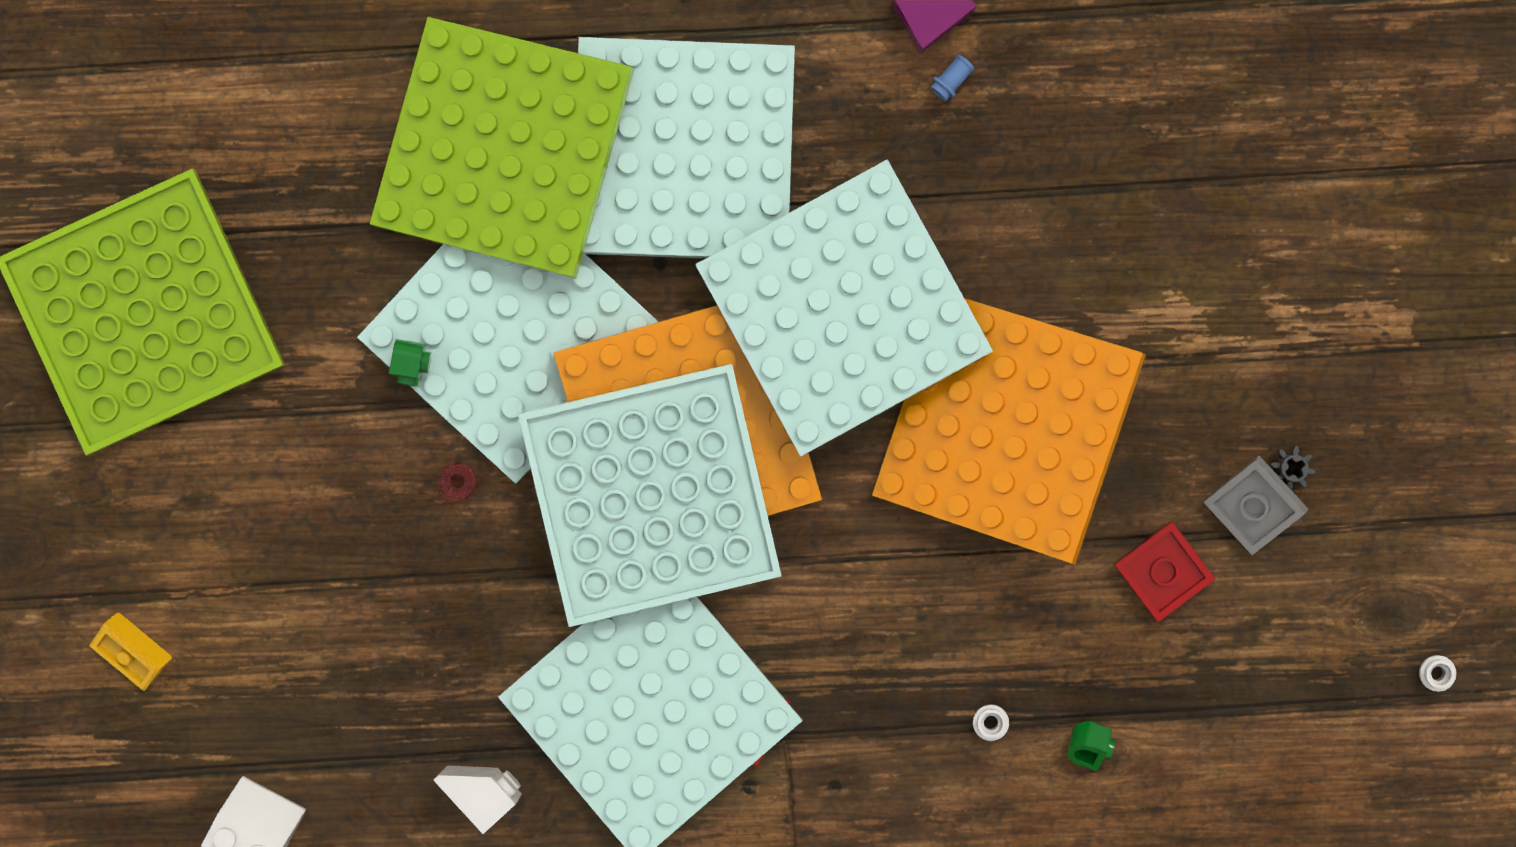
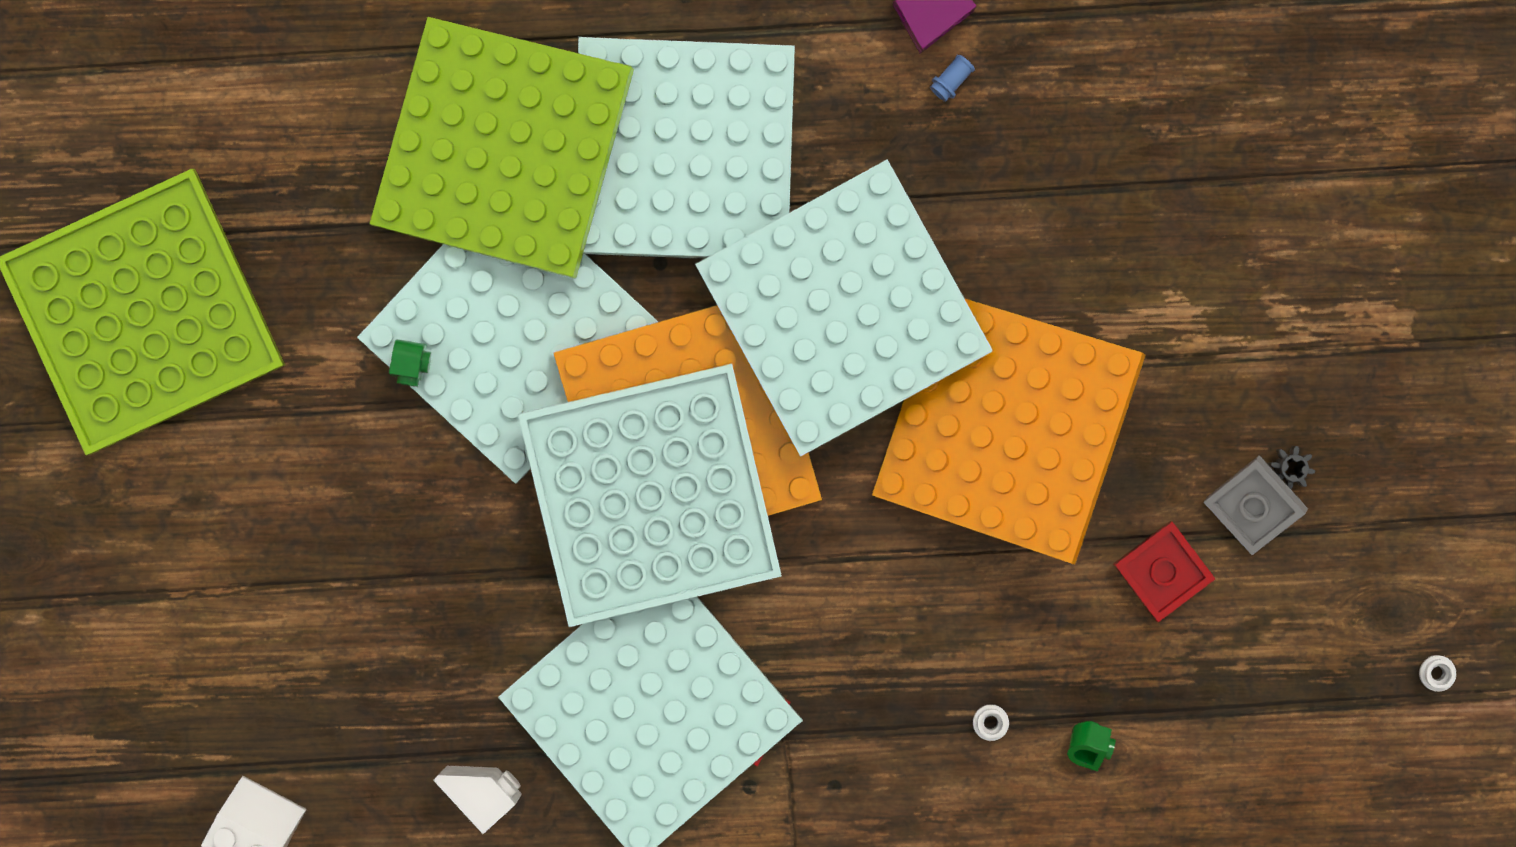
(130, 651): yellow slope -> none
(446, 481): clear red plate -> none

